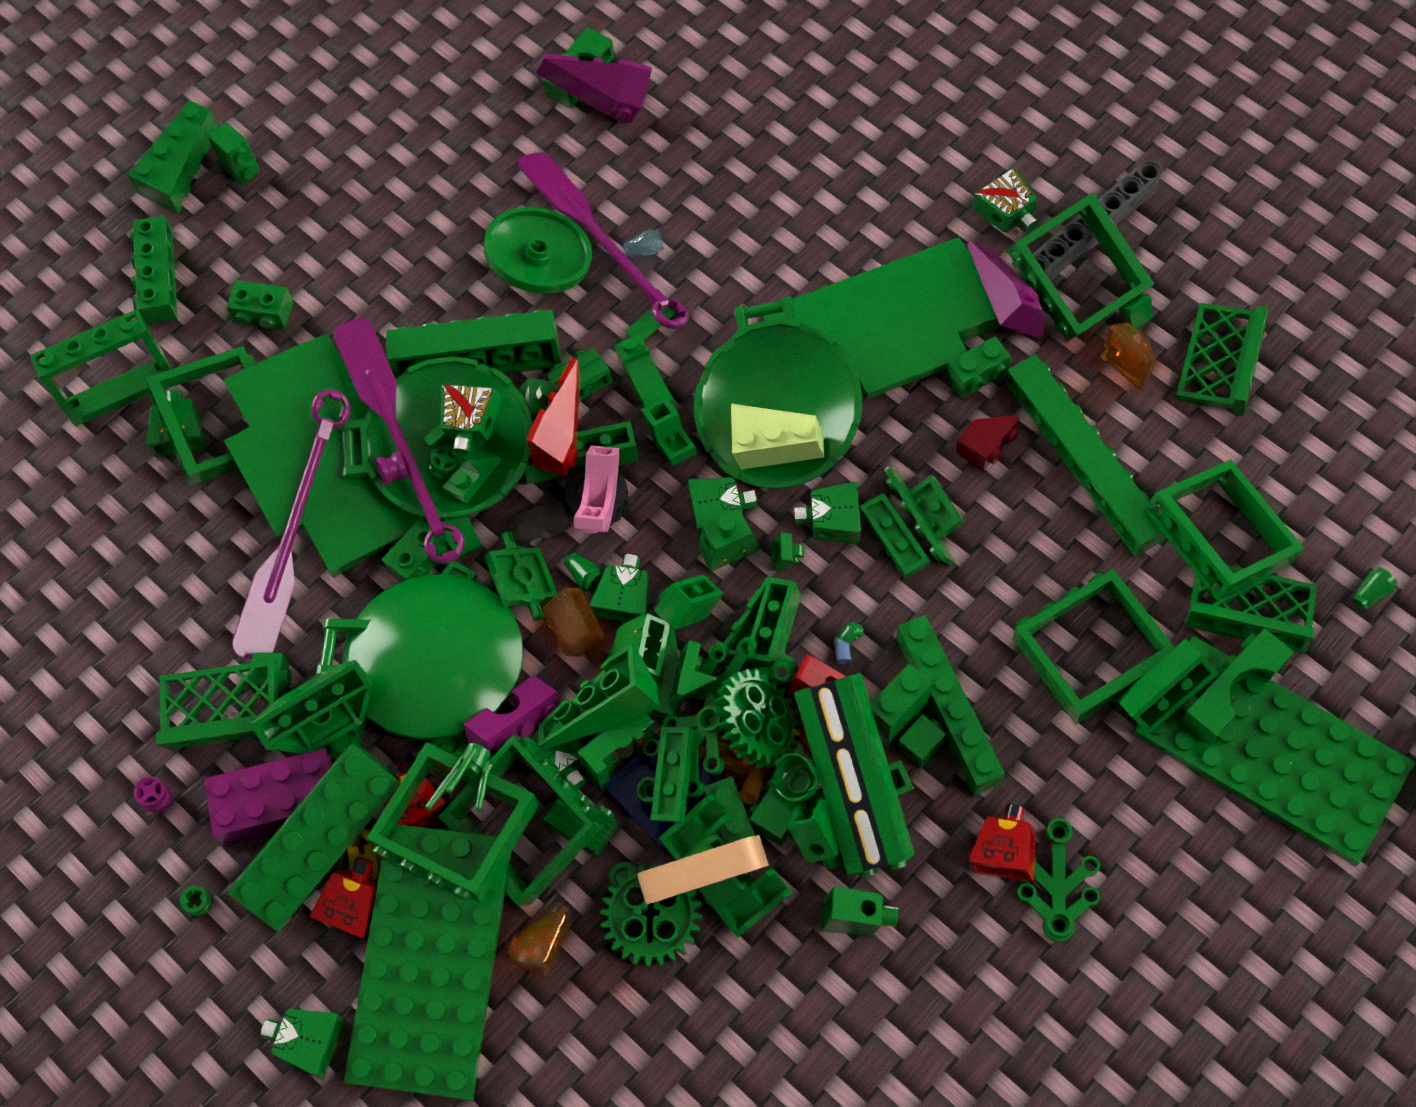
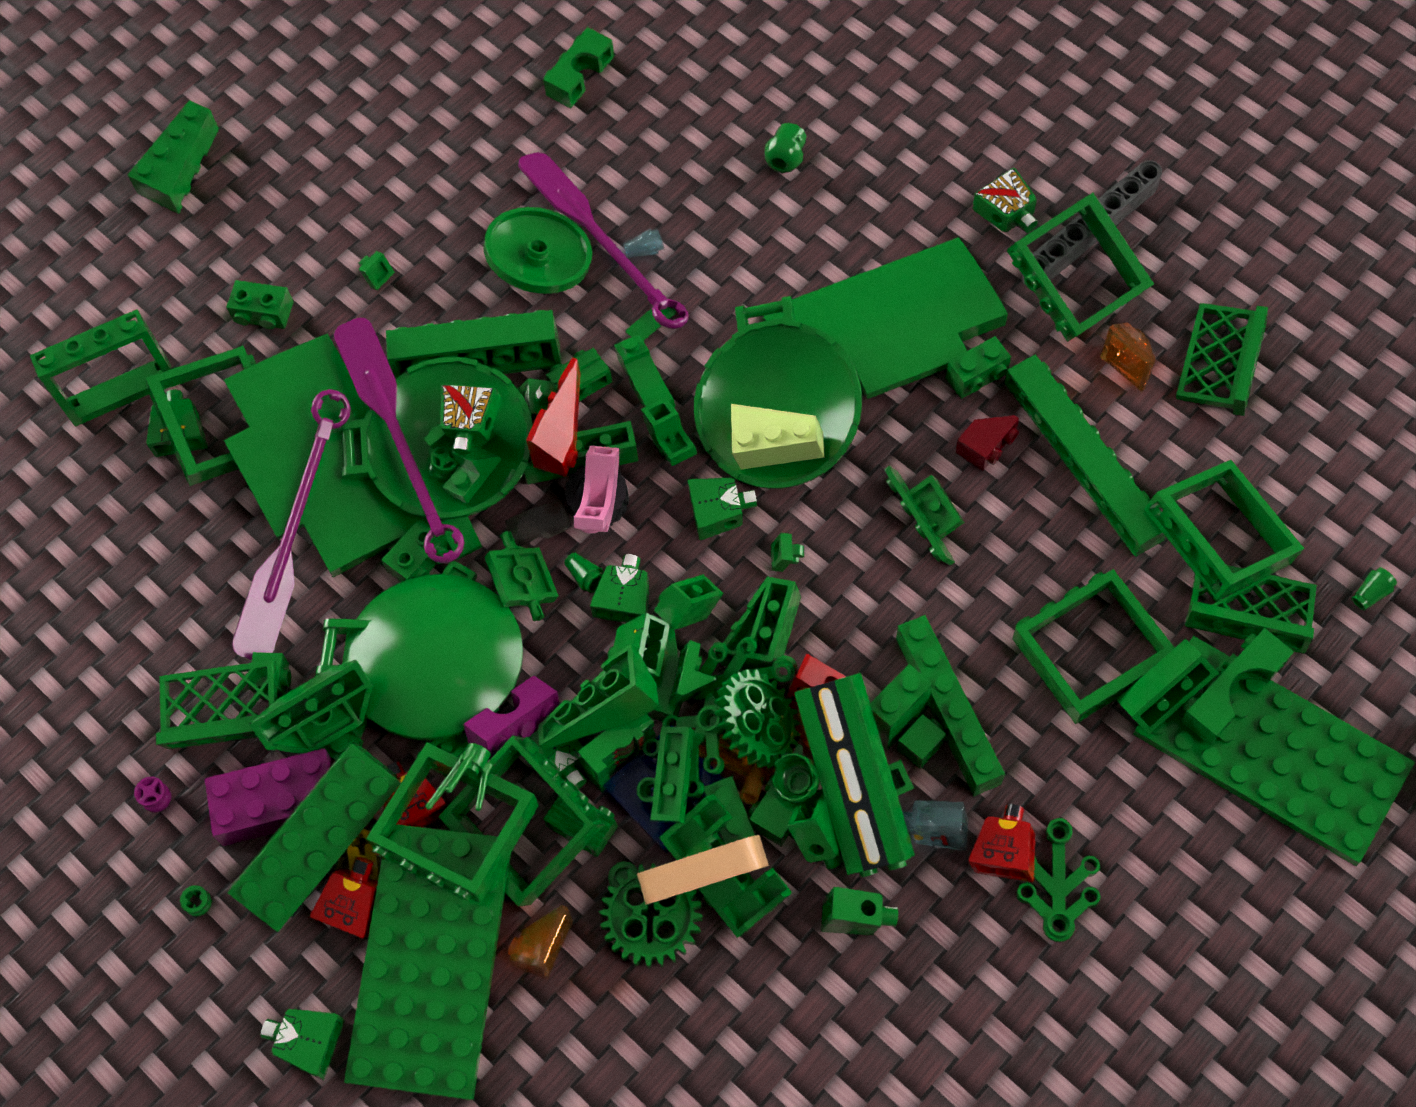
(154, 269): green brick -> none
(234, 153): green brick -> none
(375, 269): none -> green tile
(391, 468): magenta wheel -> none
(573, 622): clear orange brick -> none
(607, 87): magenta wedge -> none
(726, 540): green torso -> none
(785, 149): none -> green piece
(833, 514): green torso -> none
(848, 633): arm -> none
(894, 535): green plate -> none
(938, 823): none -> clear light blue torso
(1010, 296): magenta wedge -> none
(1137, 310): green slope -> none

